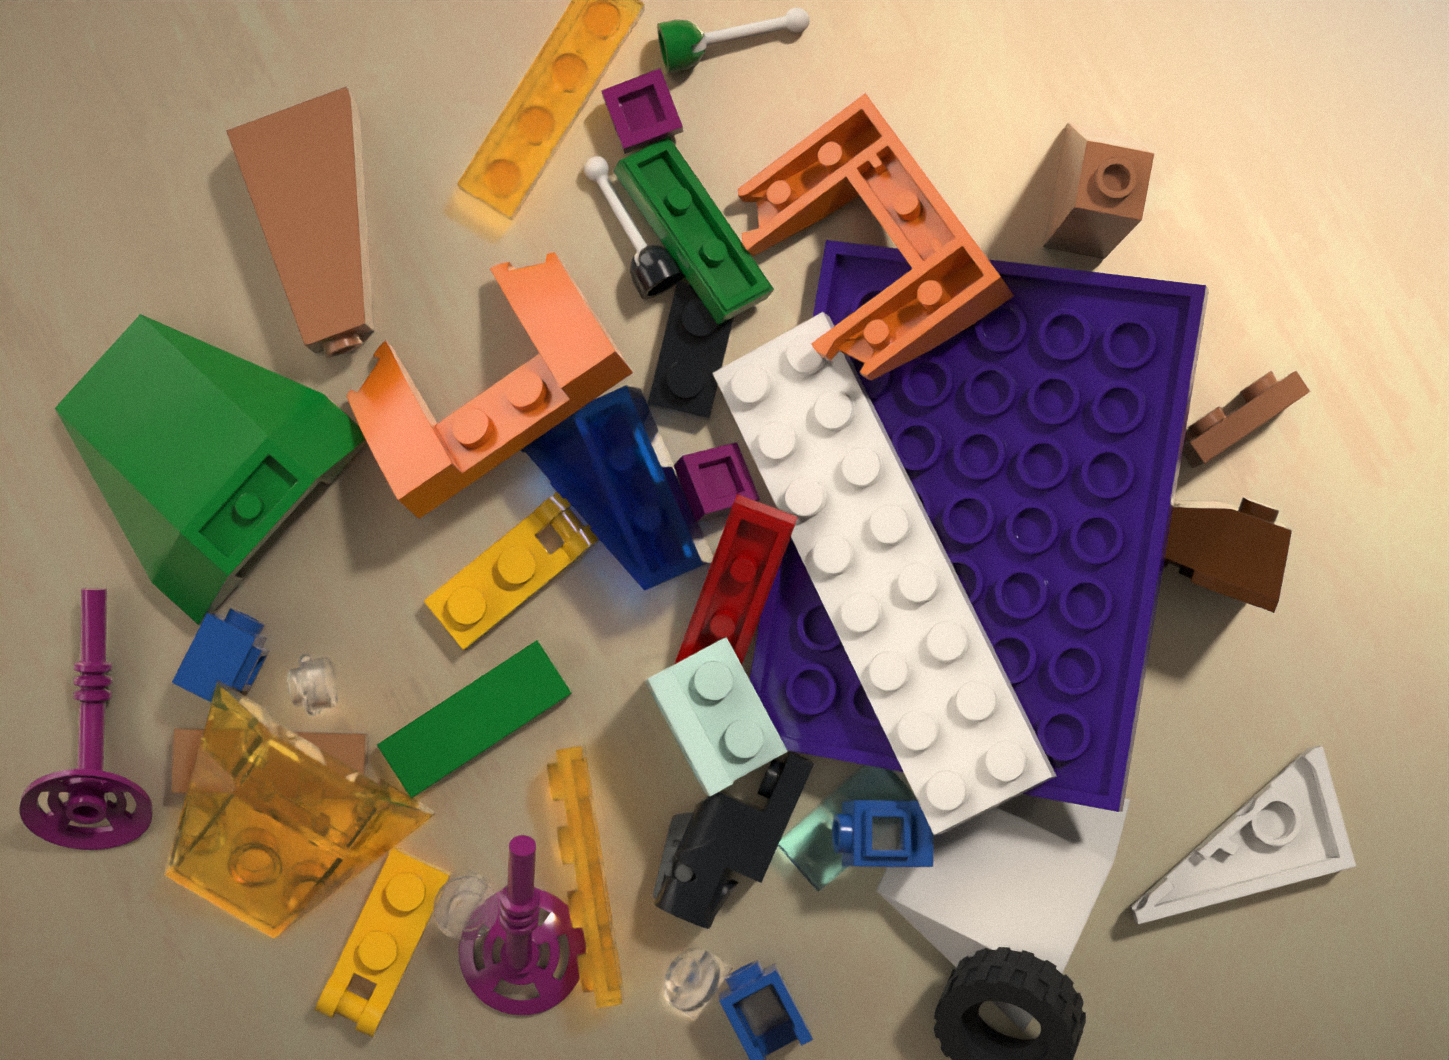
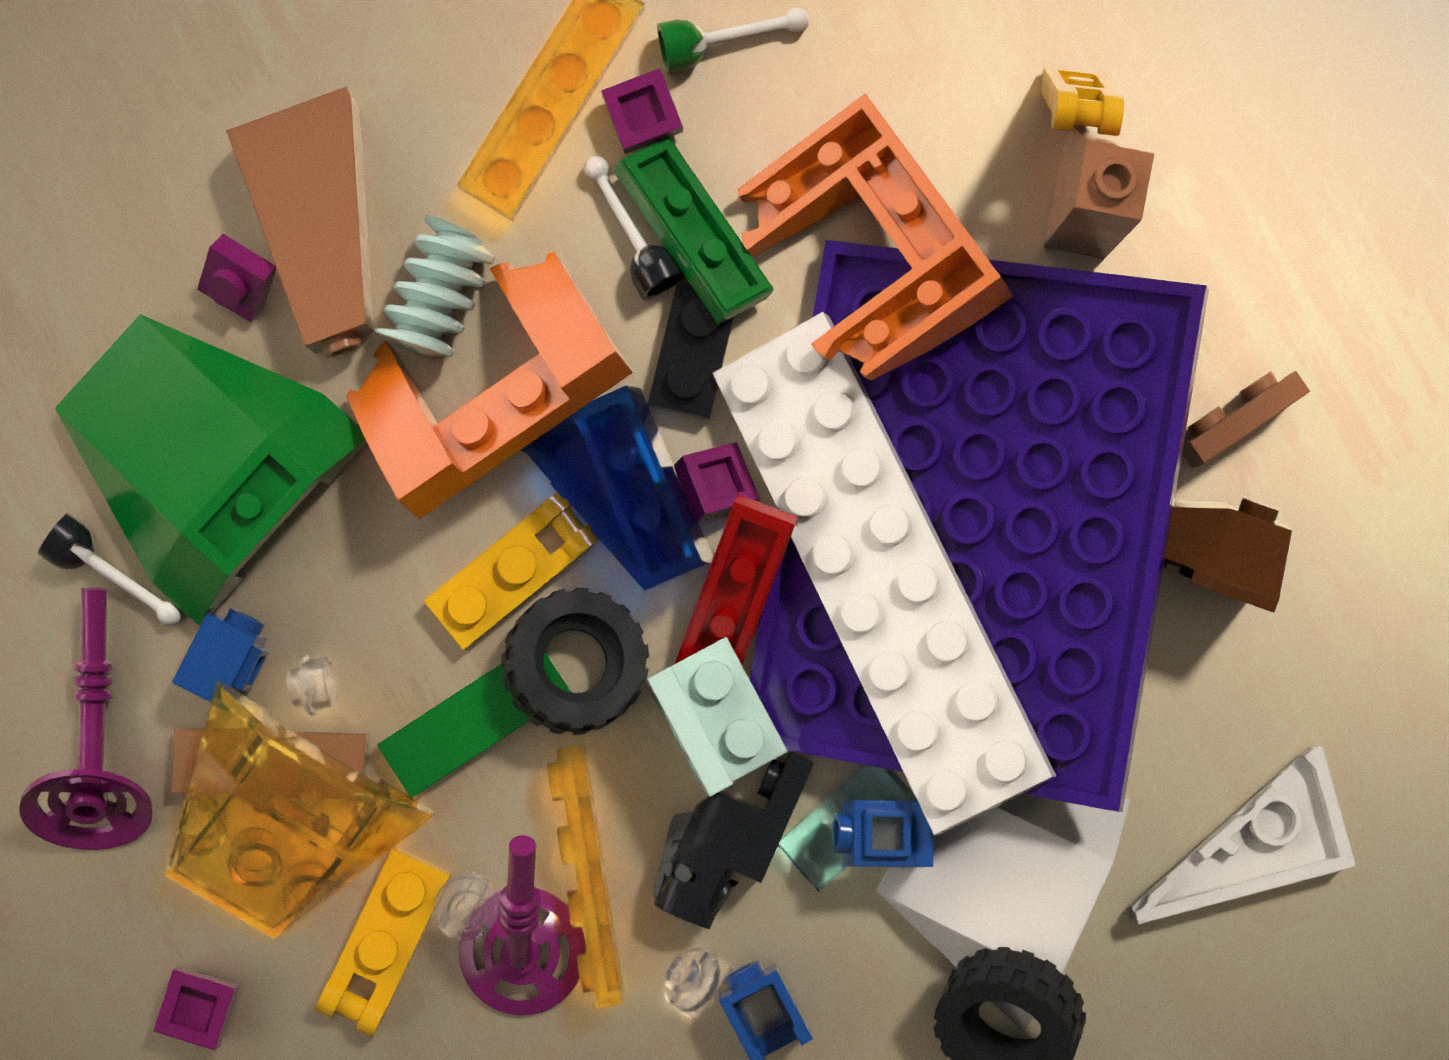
(73, 545): none -> hinge
(196, 1008): none -> magenta plate
(236, 277): none -> magenta plate
(436, 290): none -> light aqua piece
(623, 653): none -> black tyre
(1082, 100): none -> yellow plate

